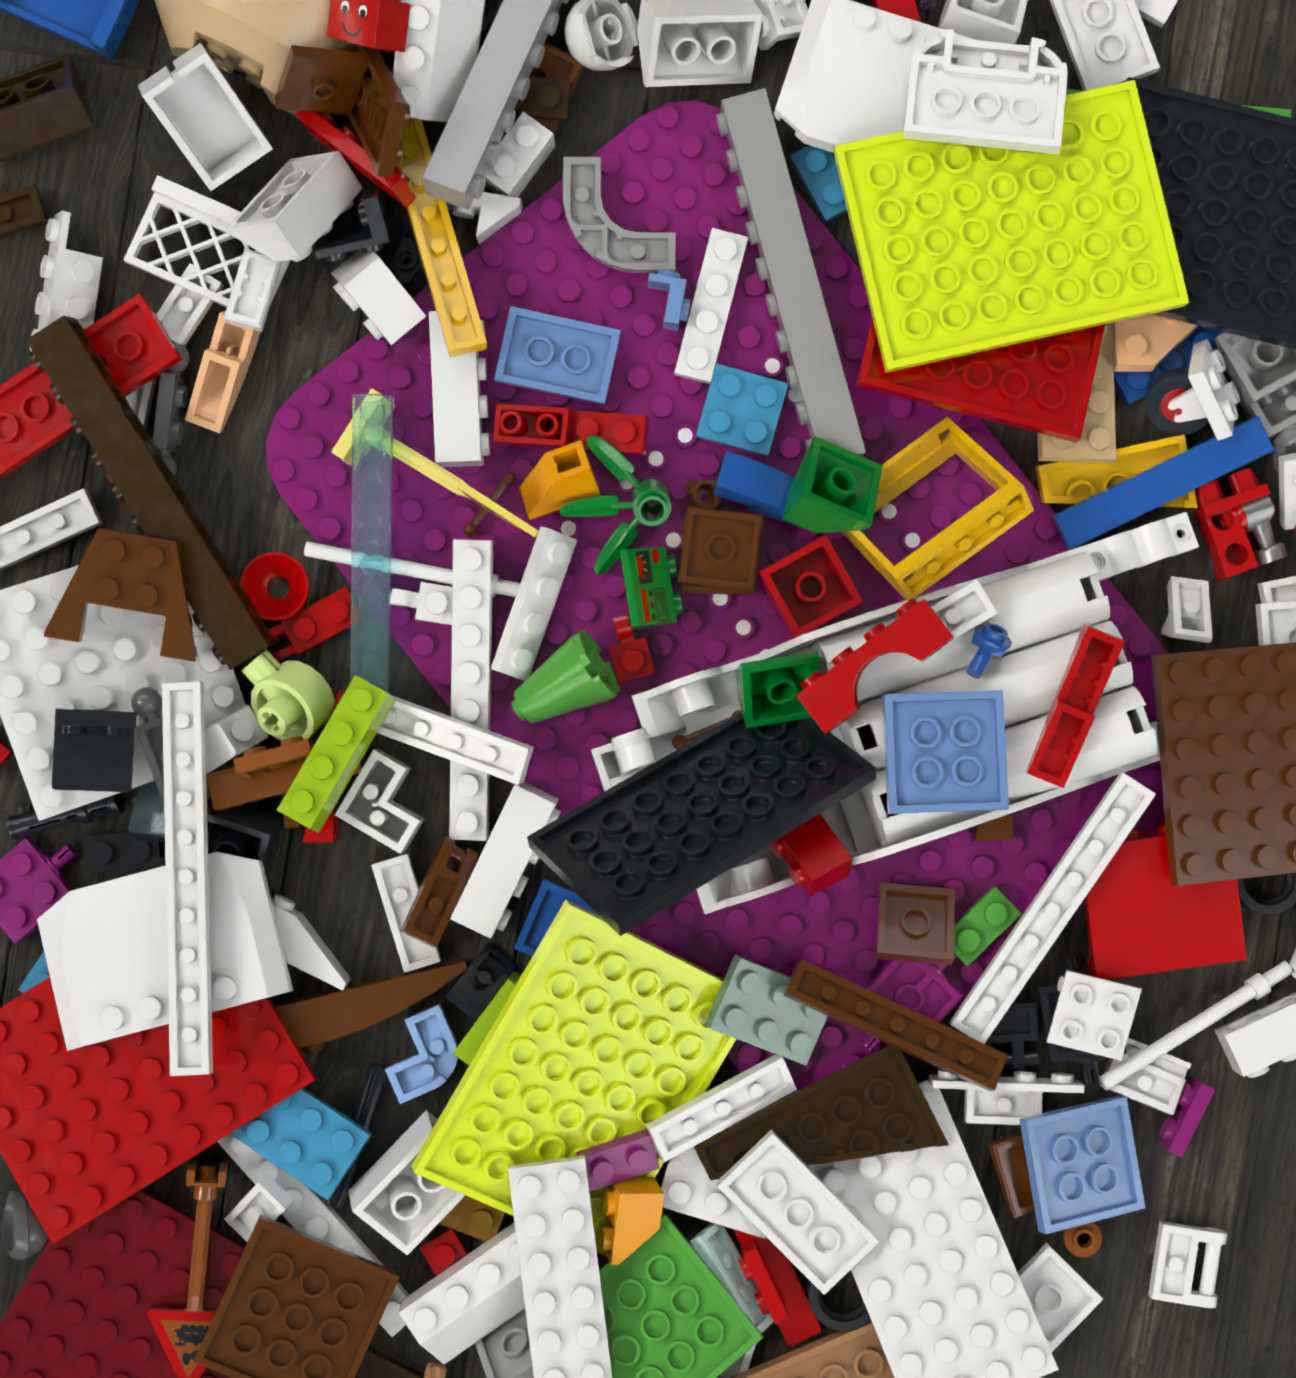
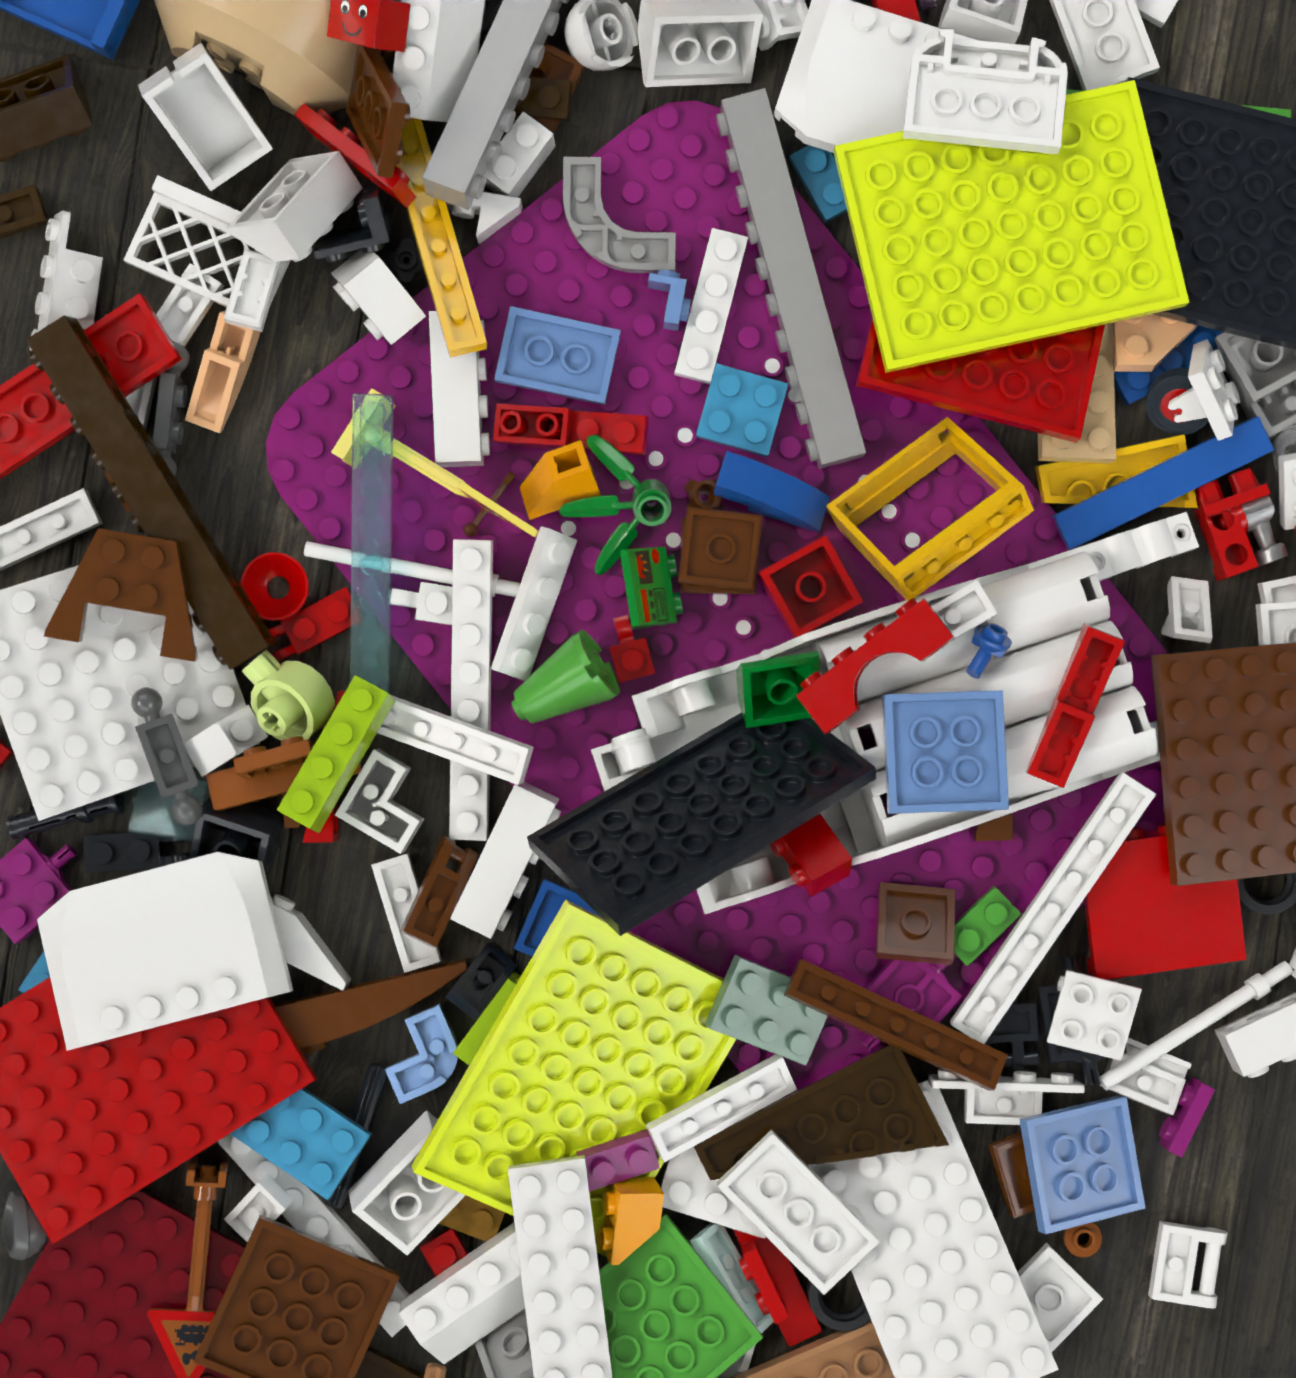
(93, 750): black bracket -> none
(187, 879): white plate -> none
(321, 80): reddish brown plate -> none
(680, 740): reddish brown hinge -> none
(833, 490): green slope -> none

